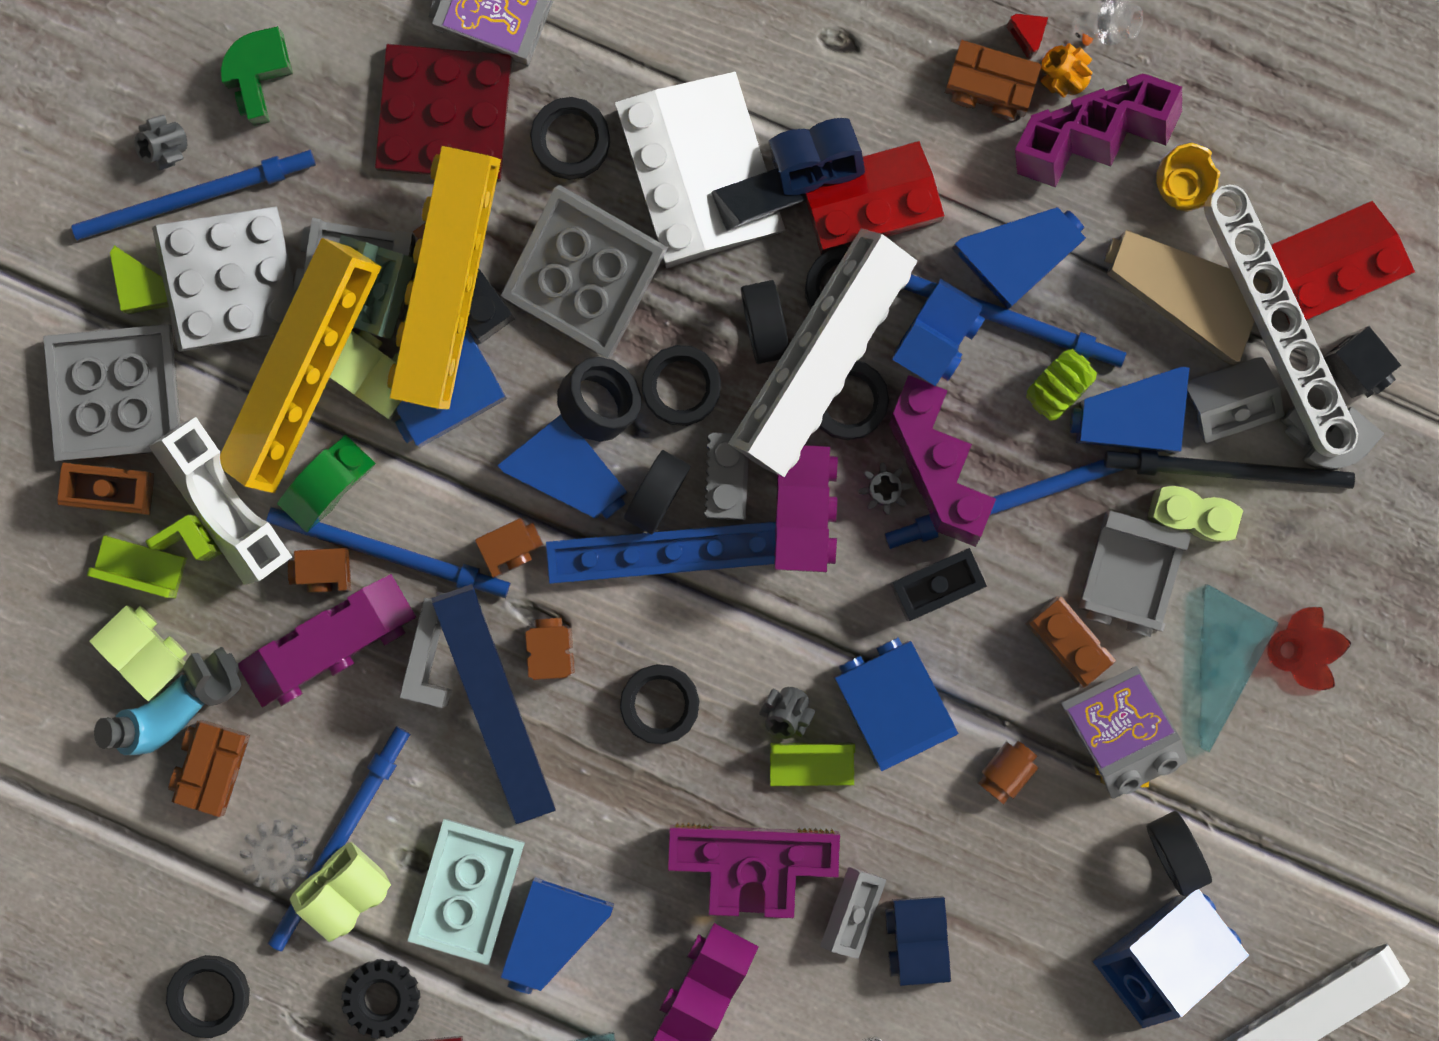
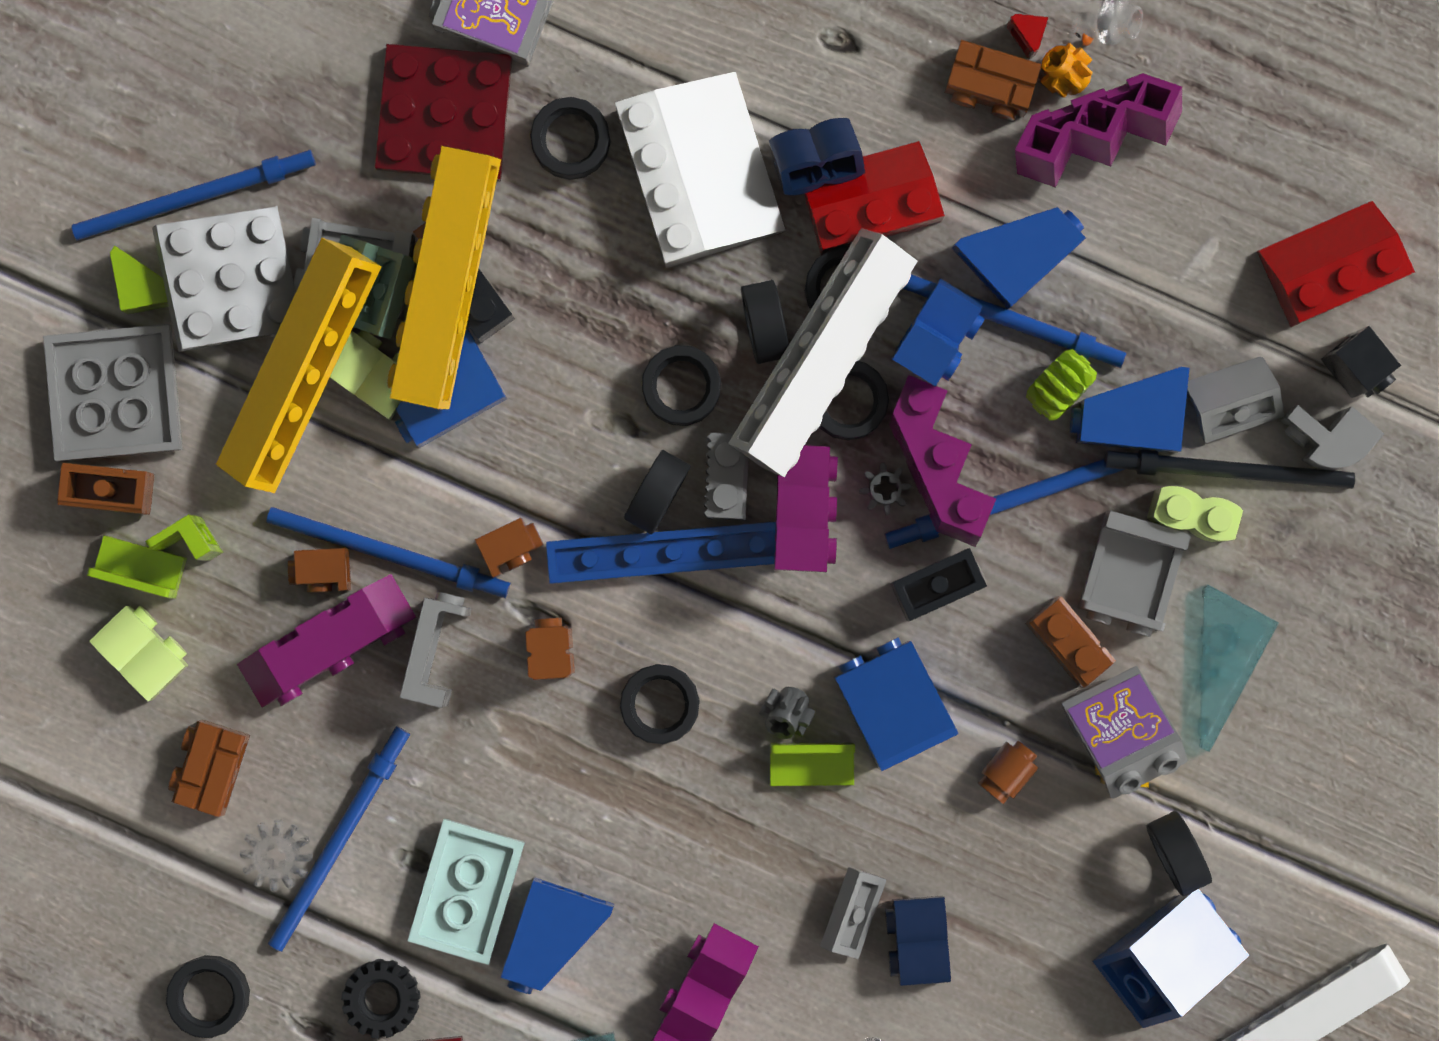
(158, 721): piece -> none
(160, 142): dark grey gear -> none
(197, 472): white arch -> none
(252, 60): green brick -> none
(325, 482): green brick -> none
(340, 892): yellowish green brick -> none
(493, 703): dark blue tile -> none
(567, 470): blue slope -> none
(579, 414): black tyre -> none
(584, 271): light grey plate -> none
(753, 199): black slope -> none
(753, 866): magenta piece -> none
(1186, 291): tan slope -> none
(1187, 177): yellow hair -> none
(1280, 343): white beam -> none
(1312, 649): clear red plate -> none

